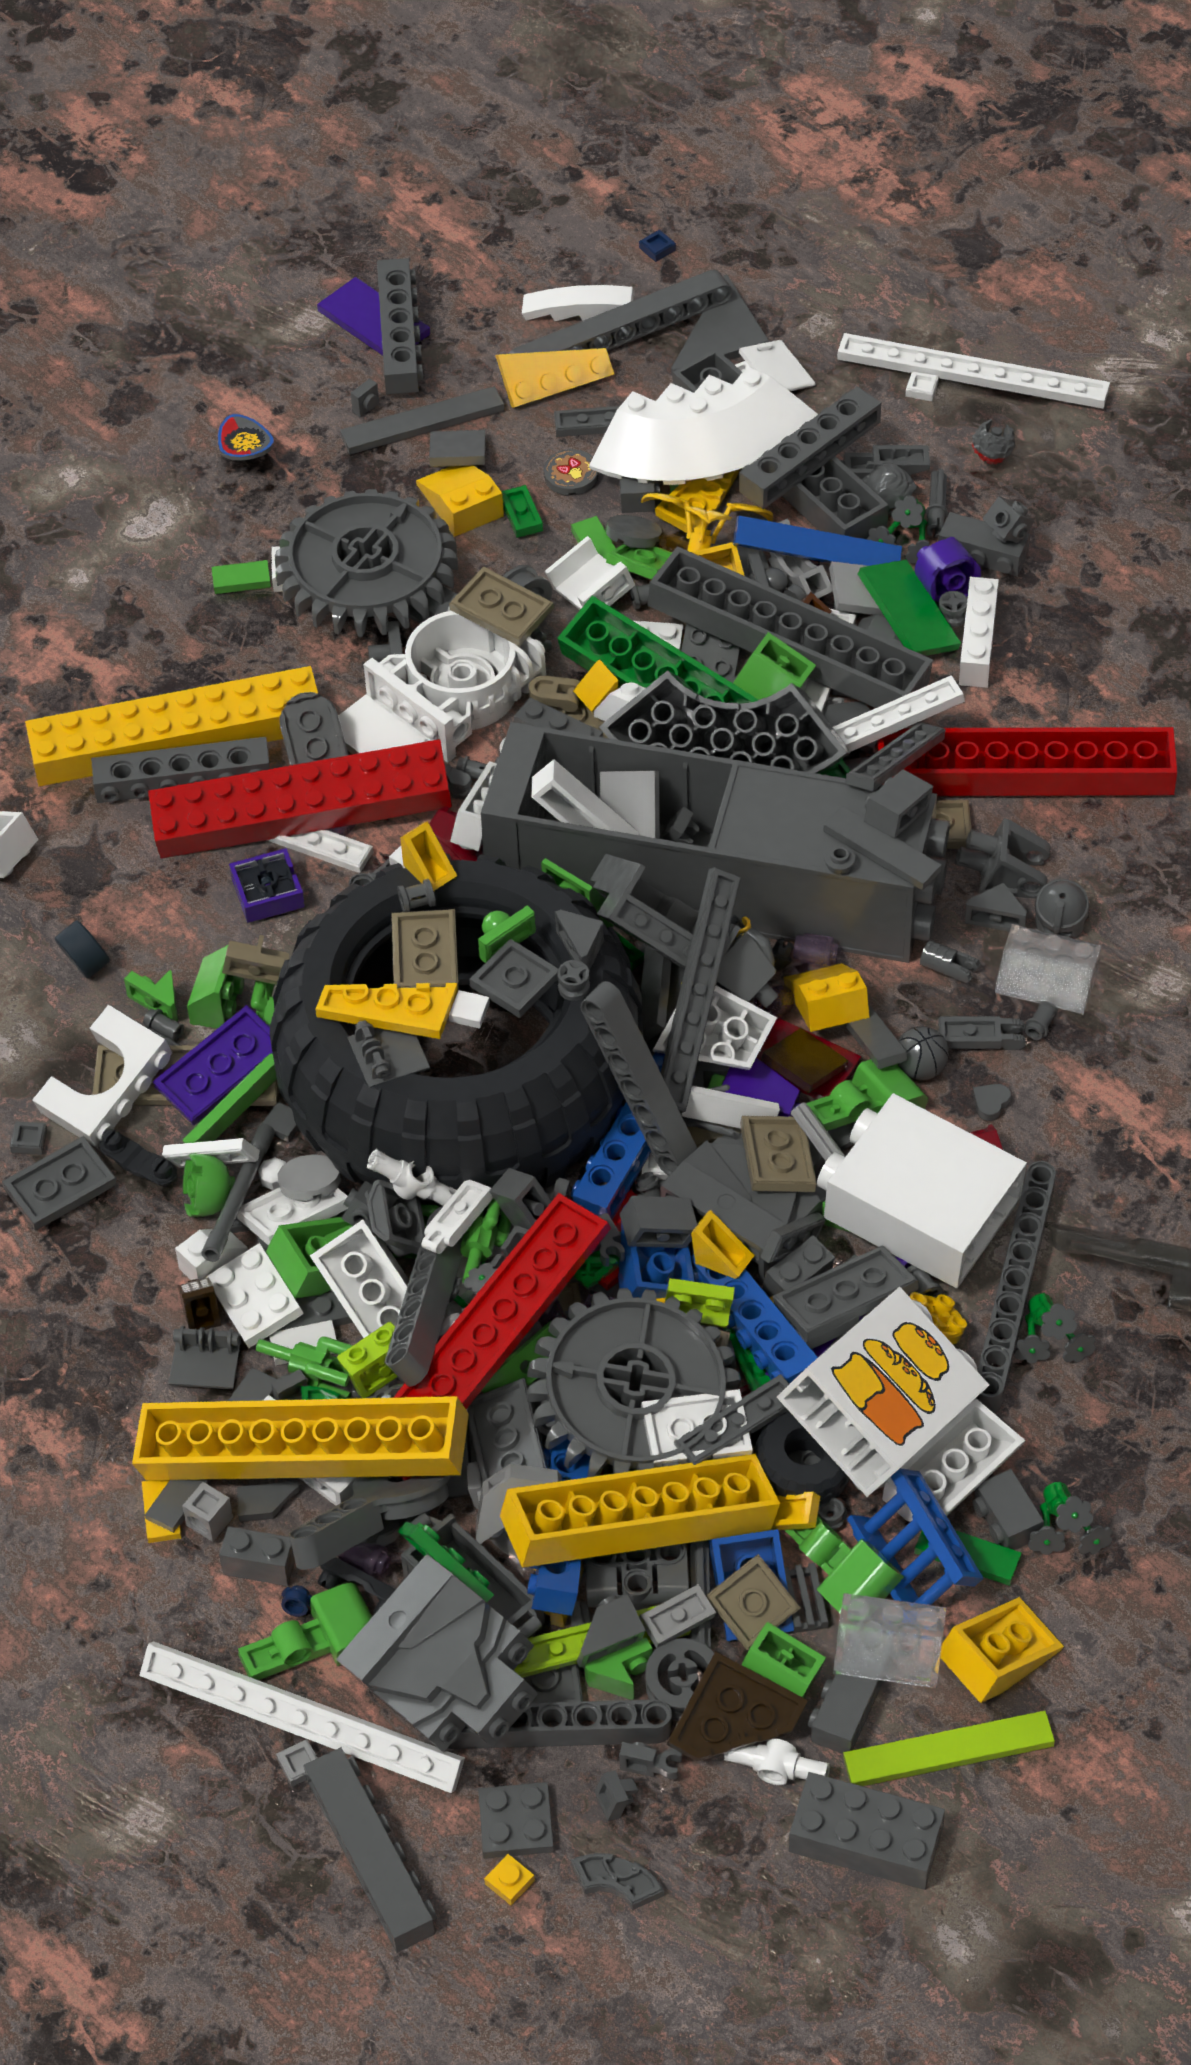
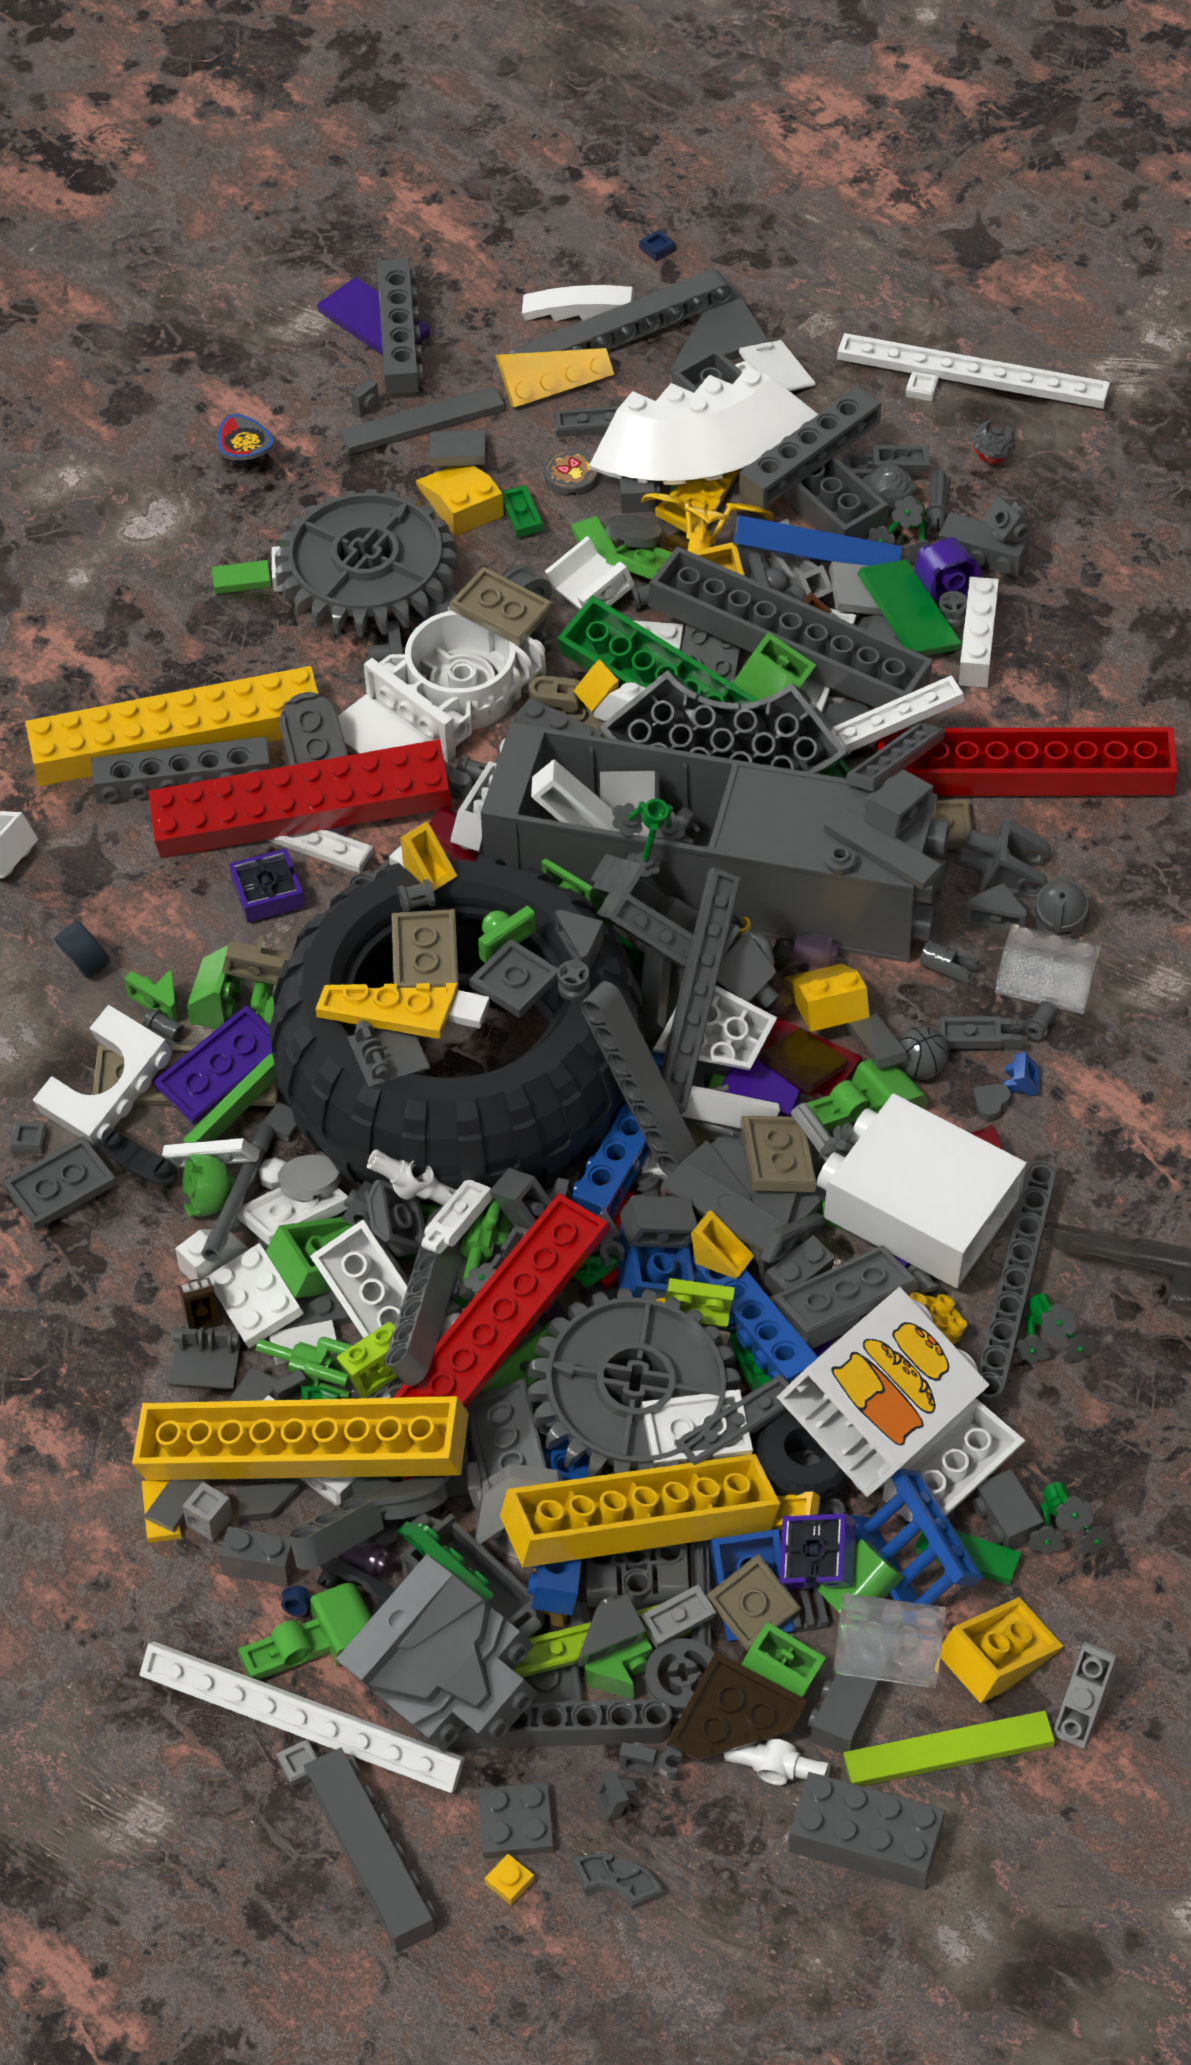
(661, 824): none -> plant
(817, 1551): none -> piece
(839, 1142): none -> dark grey plant
(1025, 1075): none -> blue tile
(1086, 1695): none -> light grey slope

